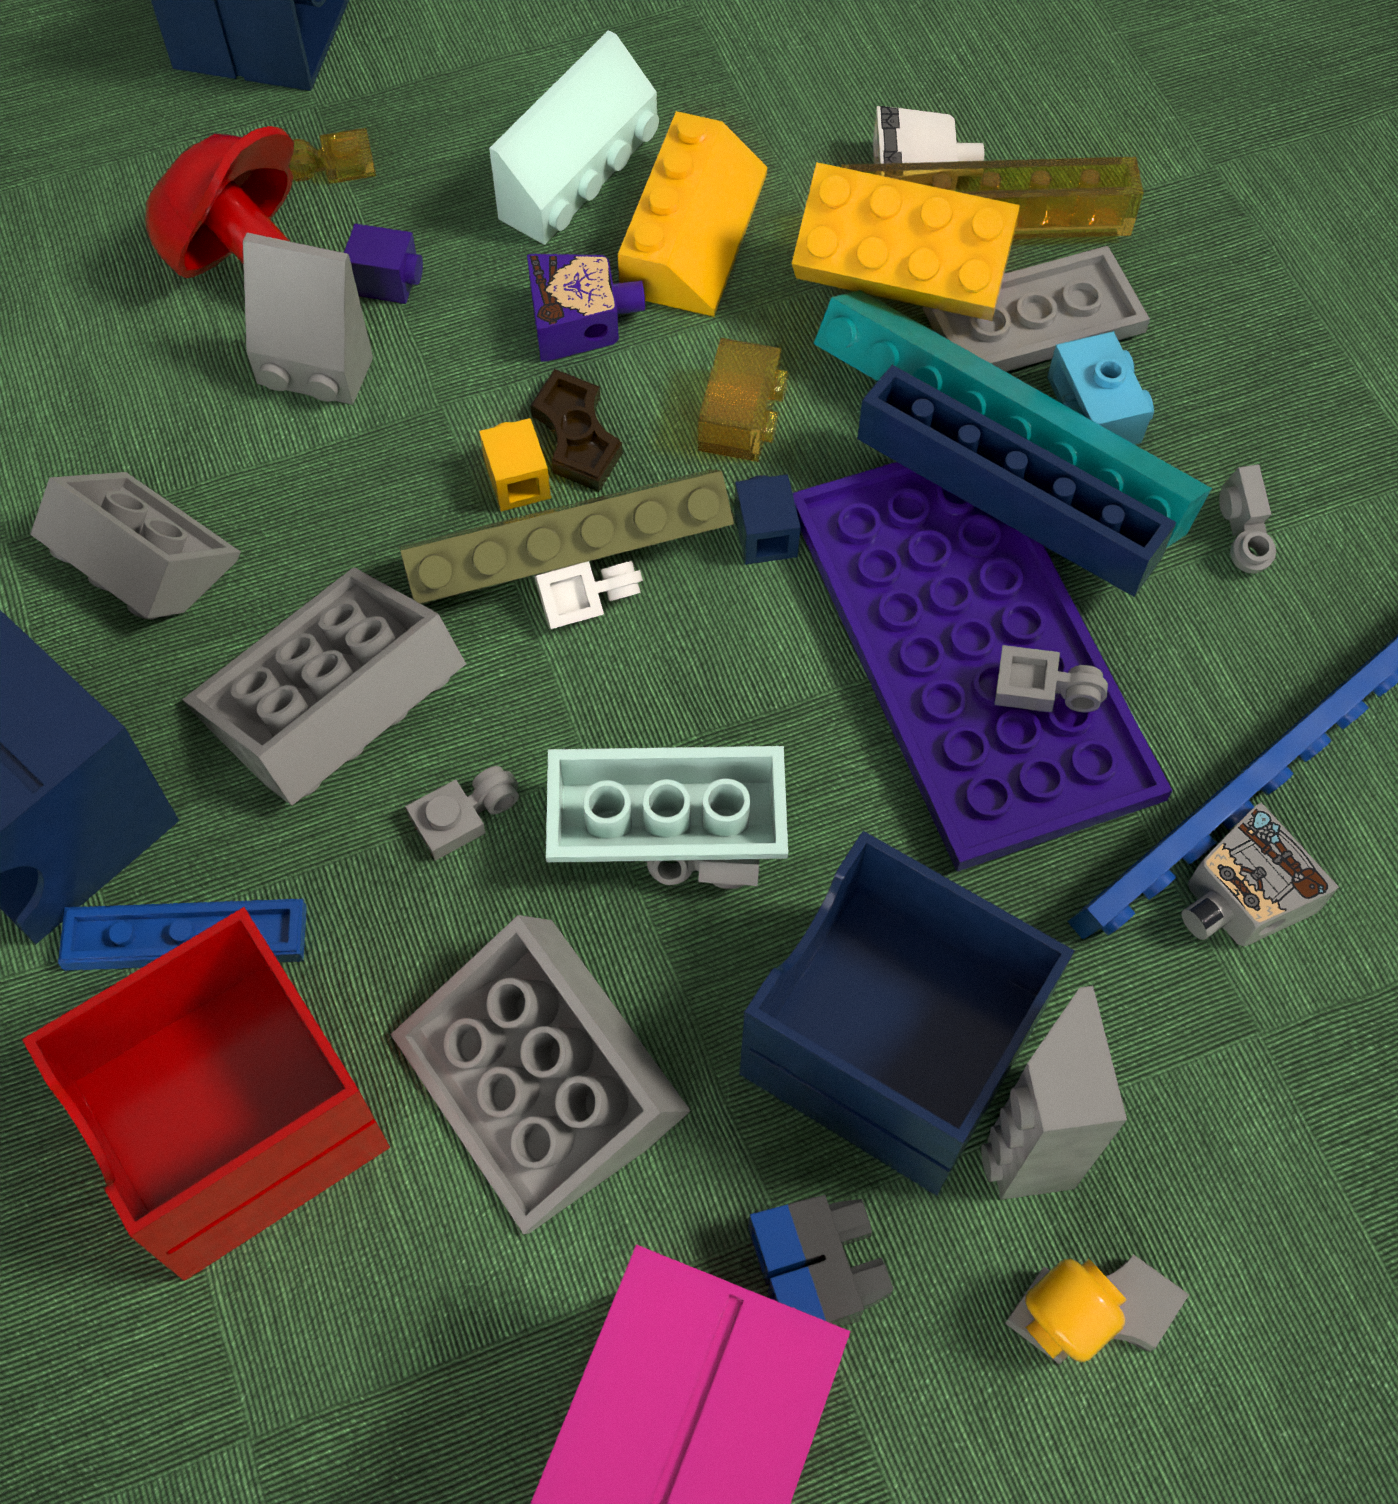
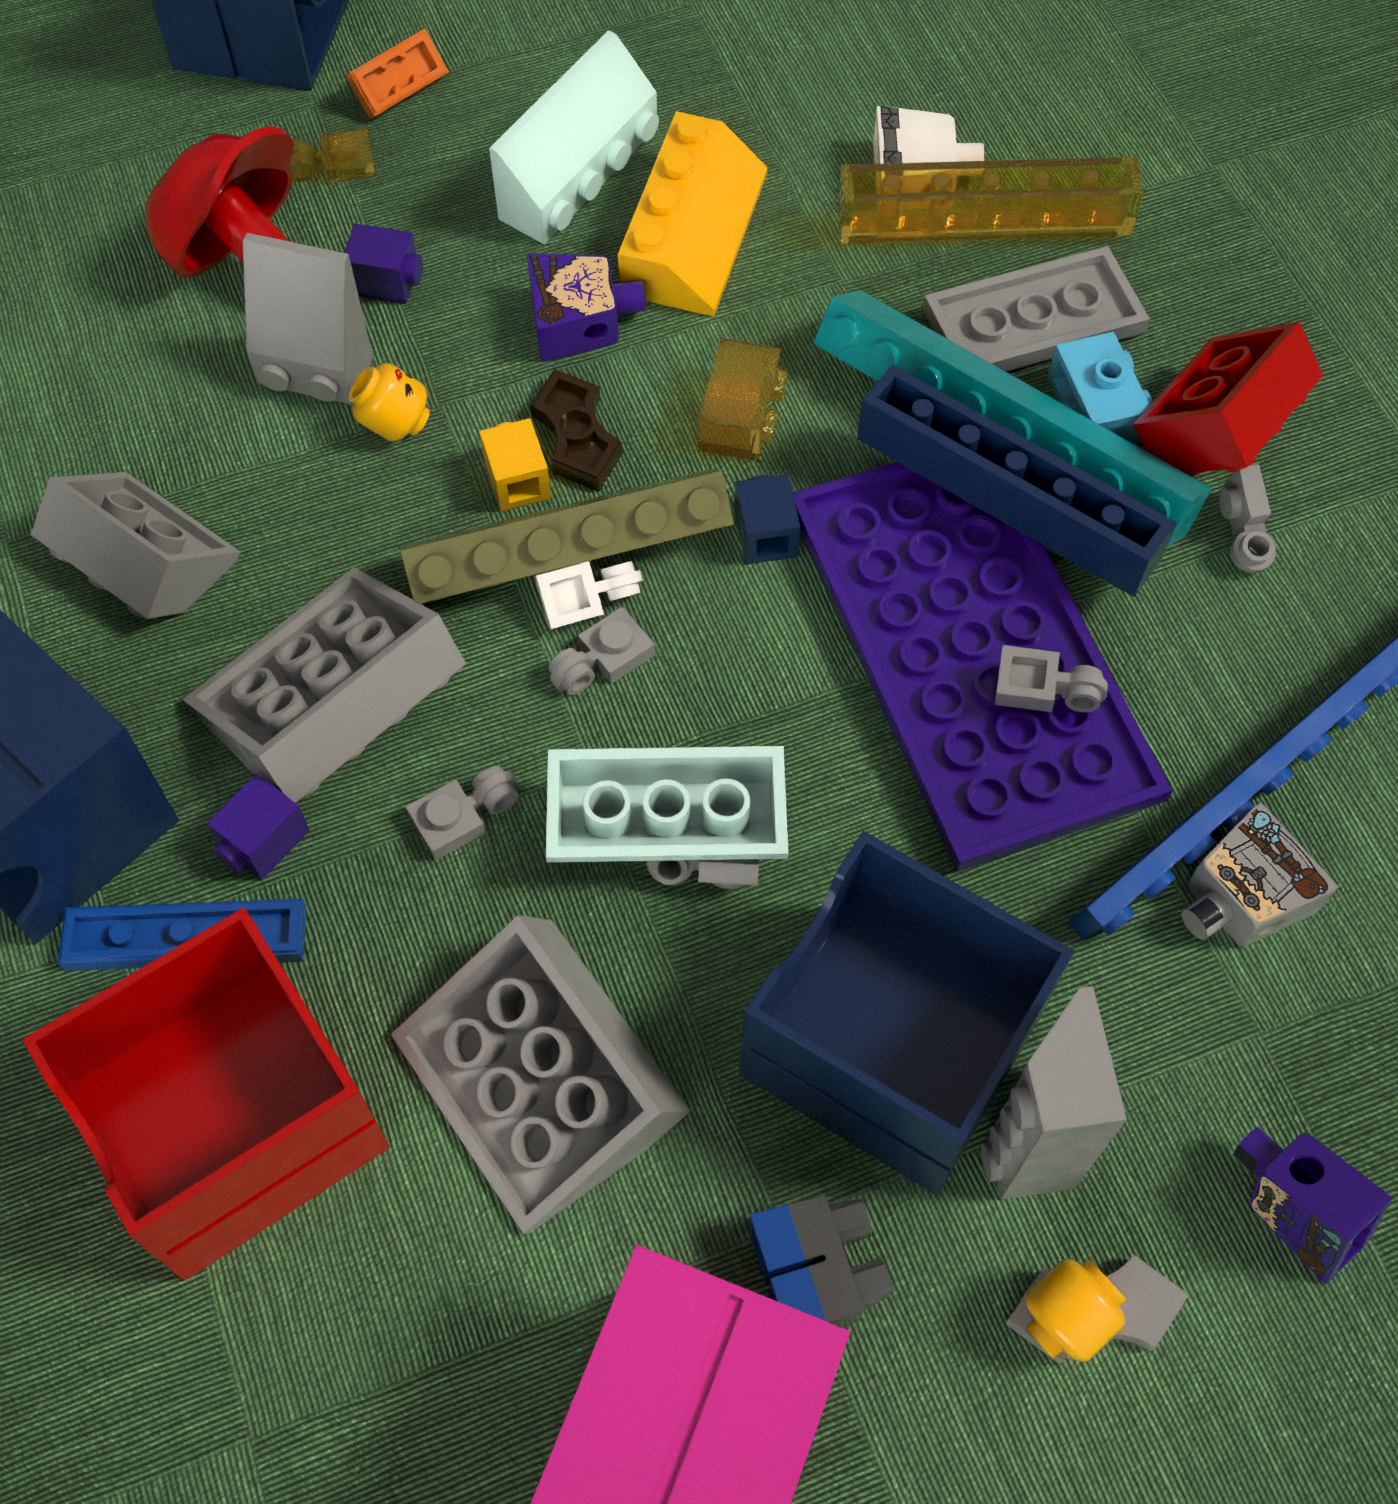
(257, 828): none -> dark purple brick
(389, 402): none -> yellow head
(396, 73): none -> orange plate
(611, 645): none -> light grey plate
(905, 241): yellow brick -> none
(1230, 399): none -> red brick
(1312, 1200): none -> dark purple torso

